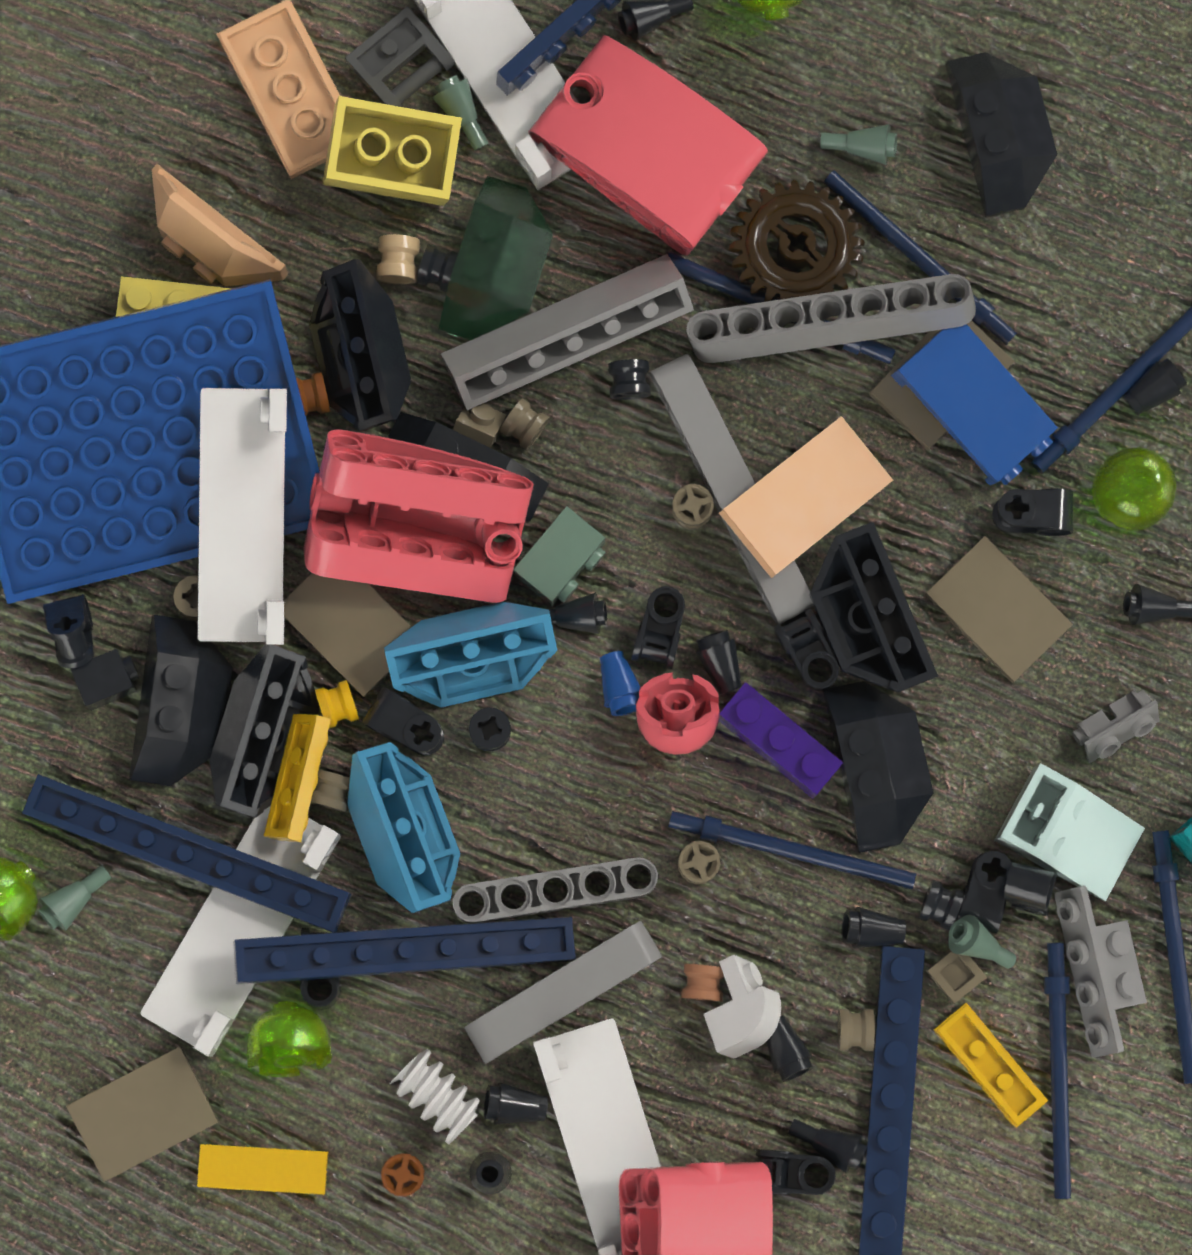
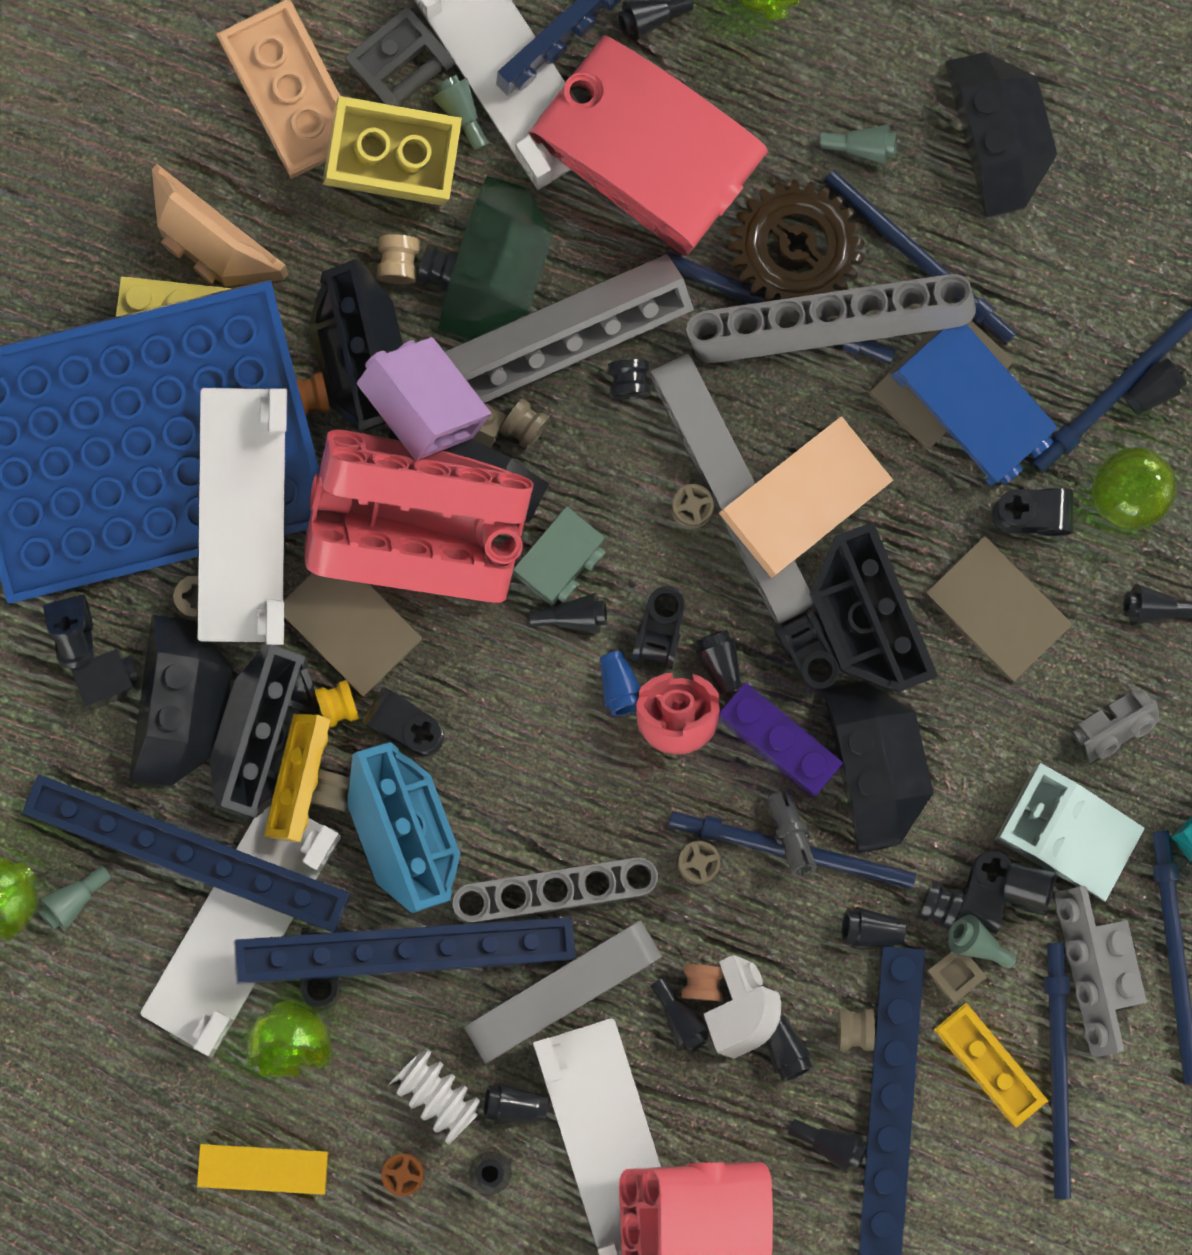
(142, 1114): dark tan tile -> none
(423, 397): none -> lavender brick
(471, 653): dark azure wedge -> none
(494, 738): black wheel -> none
(686, 1026): none -> black cone
(791, 833): none -> dark grey pin
(791, 1169): black piece -> none

